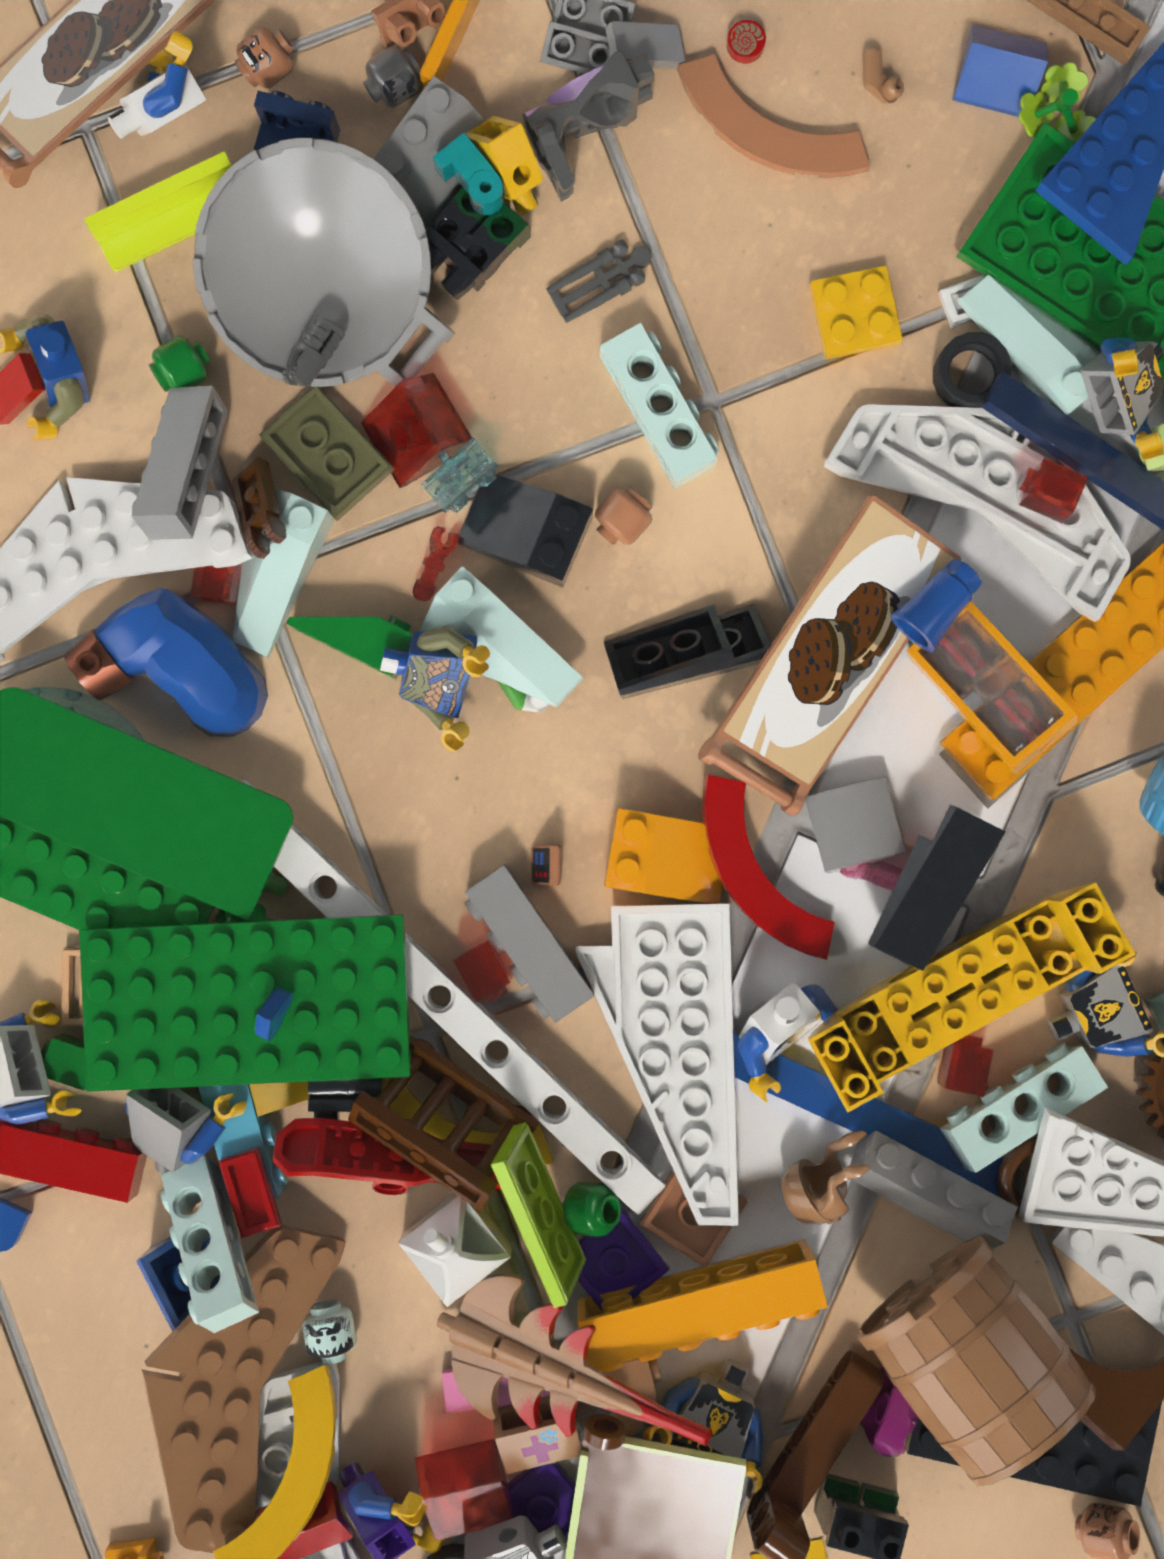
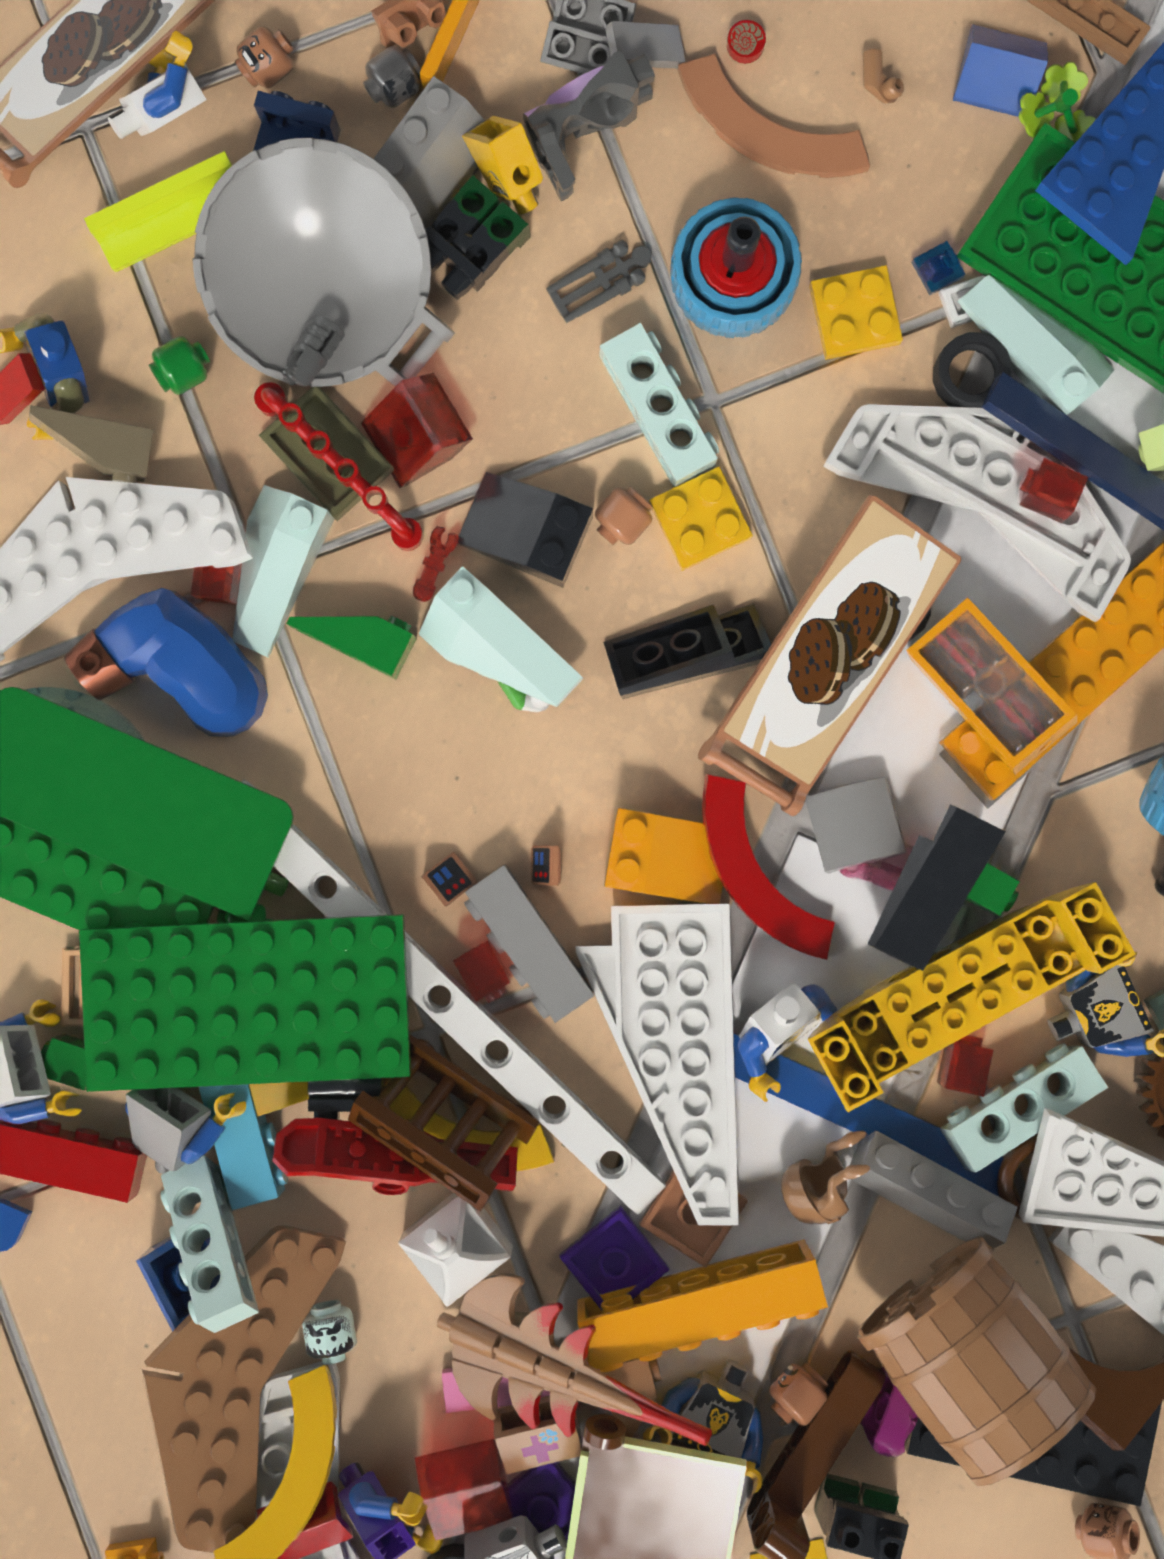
(104, 444): none -> dark tan slope
(180, 463): light grey brick -> none
(250, 1192): red tile -> none
(258, 507): reddish brown hinge -> none
(272, 1013): blue tile -> none
(273, 402): none -> red bar
(437, 676): torso -> none
(449, 879): none -> slope
(460, 475): clear light blue hips -> none
(473, 173): teal leg -> none
(539, 1213): lime tile -> none
(591, 1209): green head -> none
(700, 518): none -> yellow plate
(735, 267): none -> dark azure wheel
(798, 1394): none -> nougat head
(937, 605): blue plant -> none
(938, 268): none -> tile
(994, 891): none -> green brick
(1124, 388): torso -> none

